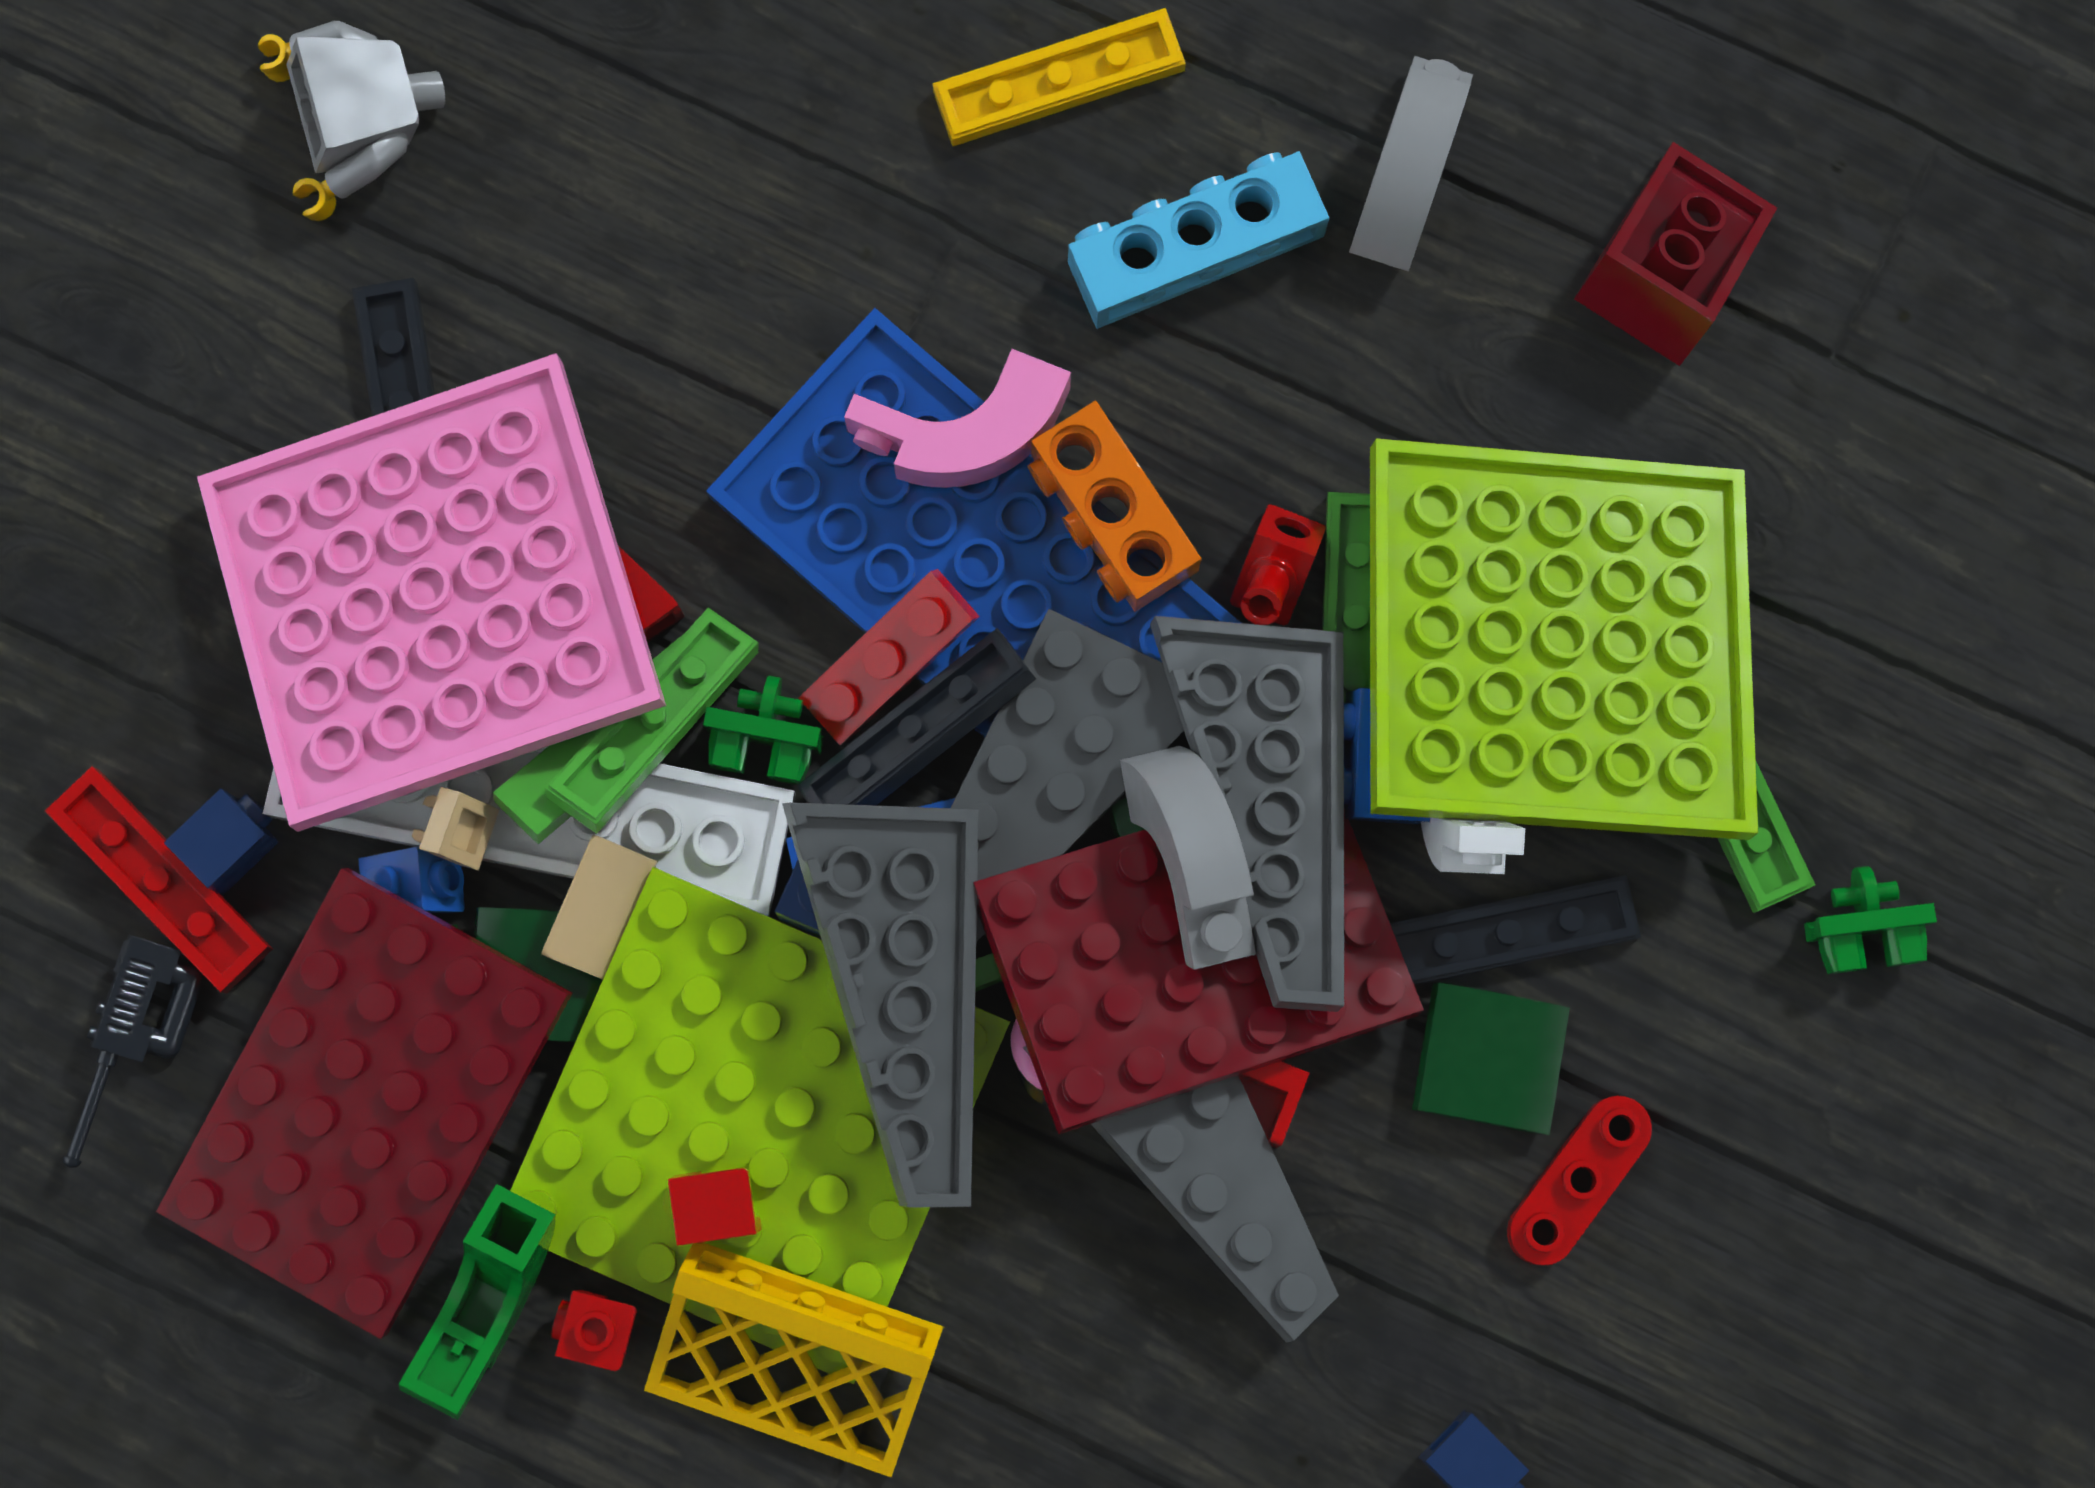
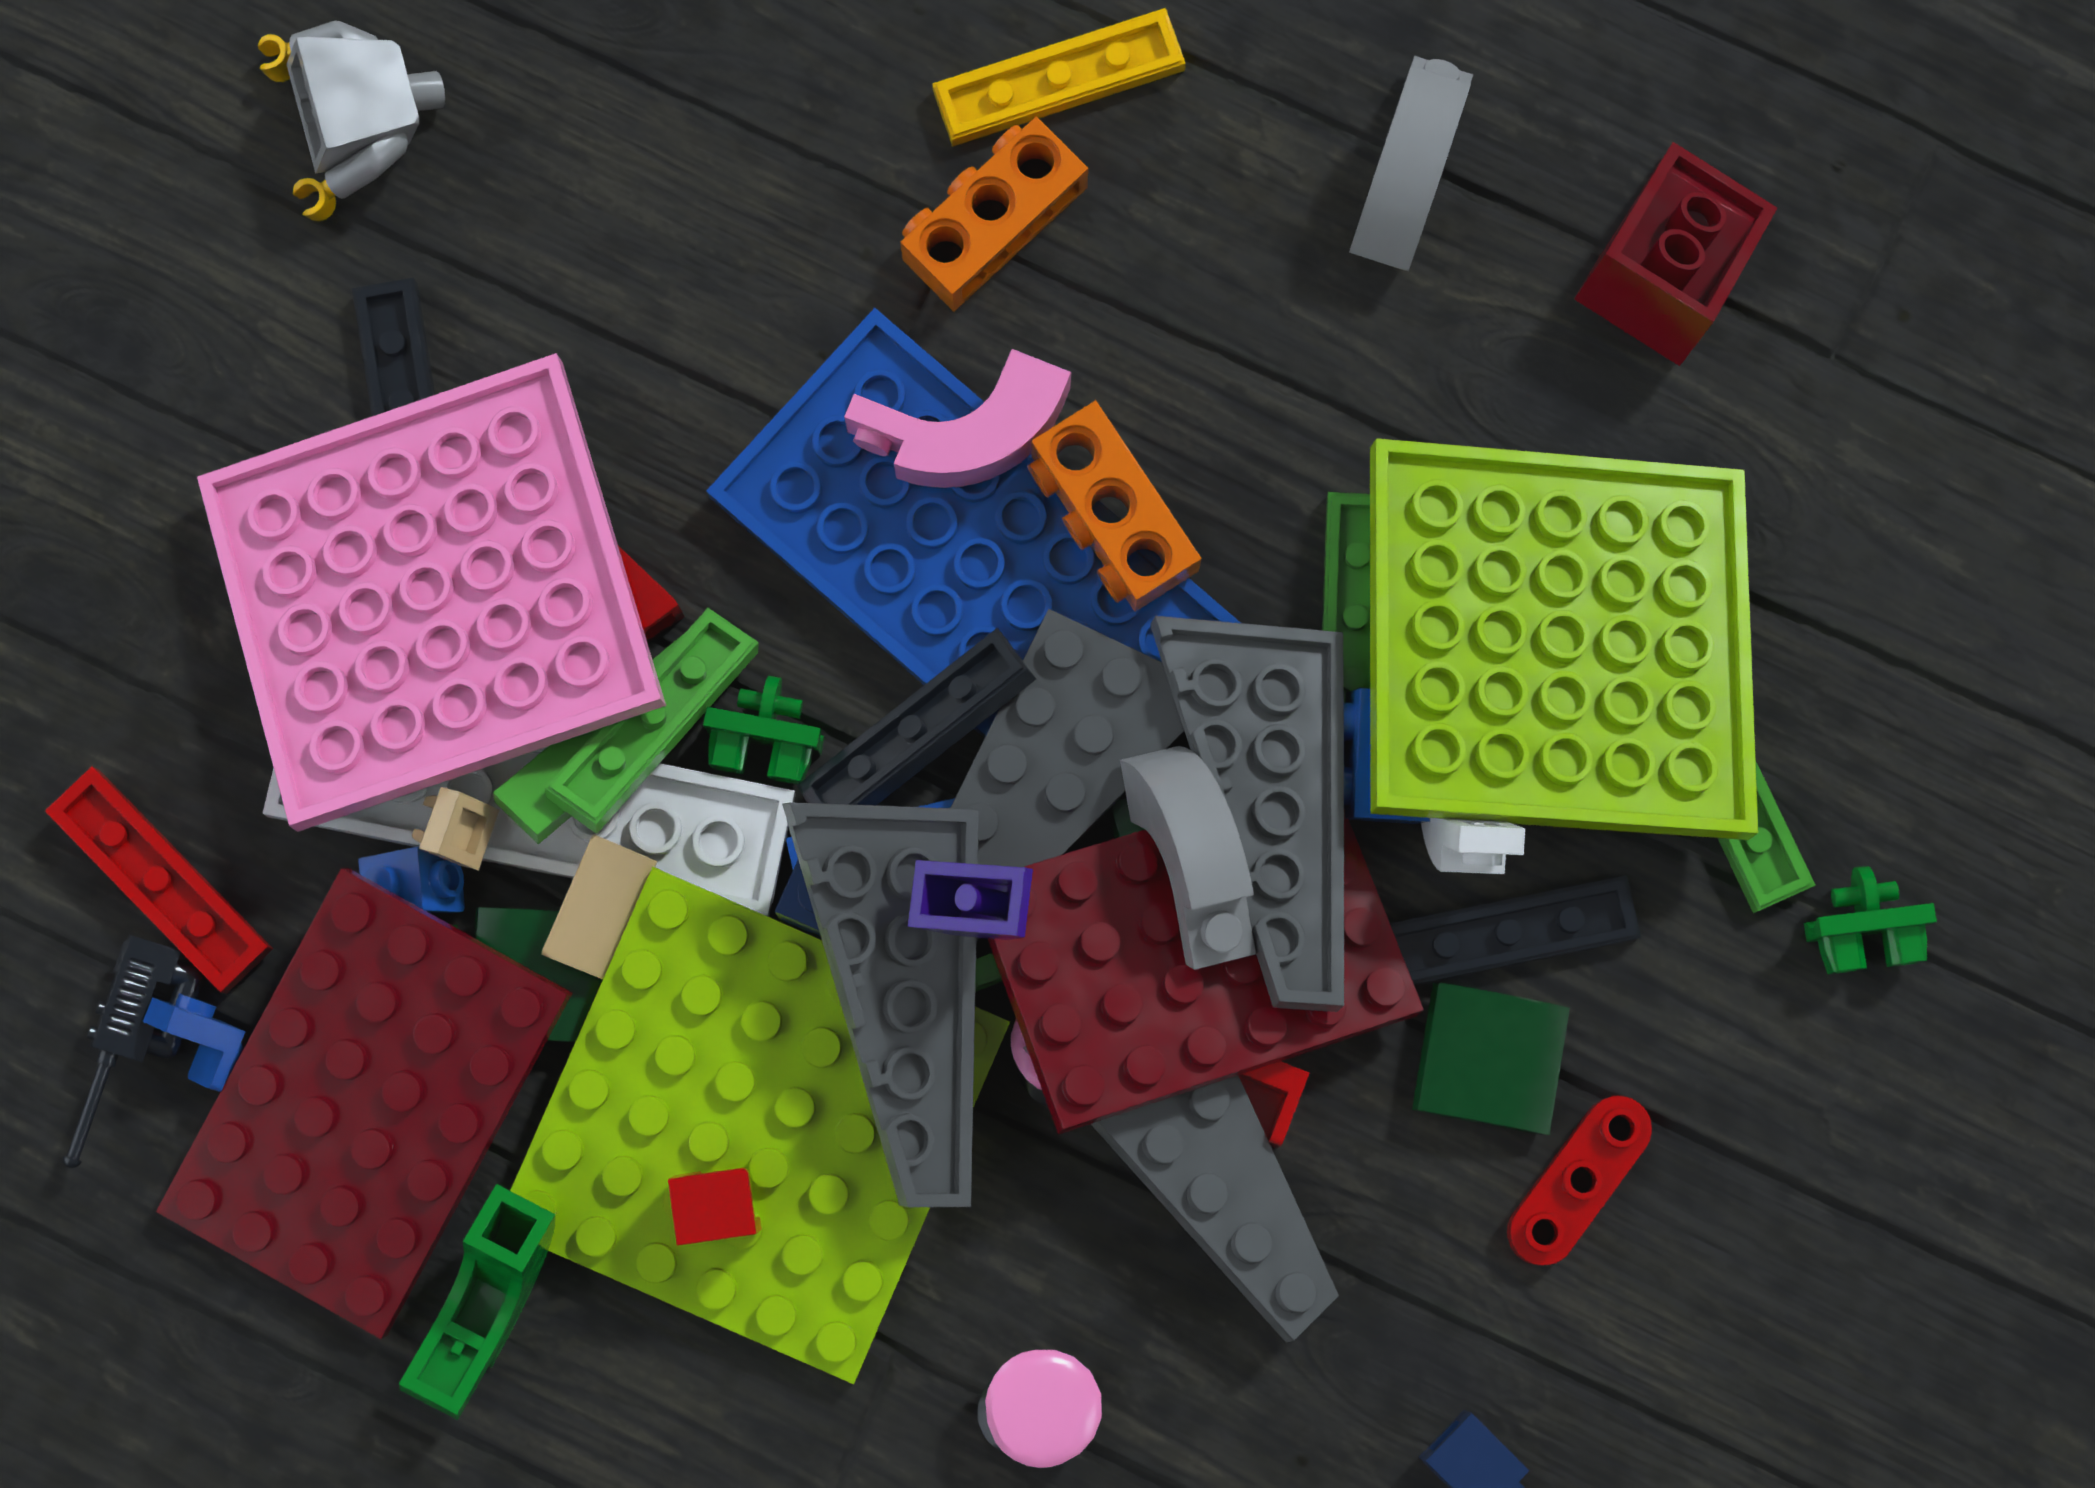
(193, 1021): none -> blue bracket
(223, 840): dark blue brick -> none
(593, 1329): red bracket -> none
(796, 1311): yellow fence -> none
(889, 656): red plate -> none
(970, 899): none -> dark purple slope
(987, 243): none -> orange brick
(1041, 1408): none -> bright pink piece
(1118, 291): medium azure brick -> none
(1276, 567): red bracket -> none

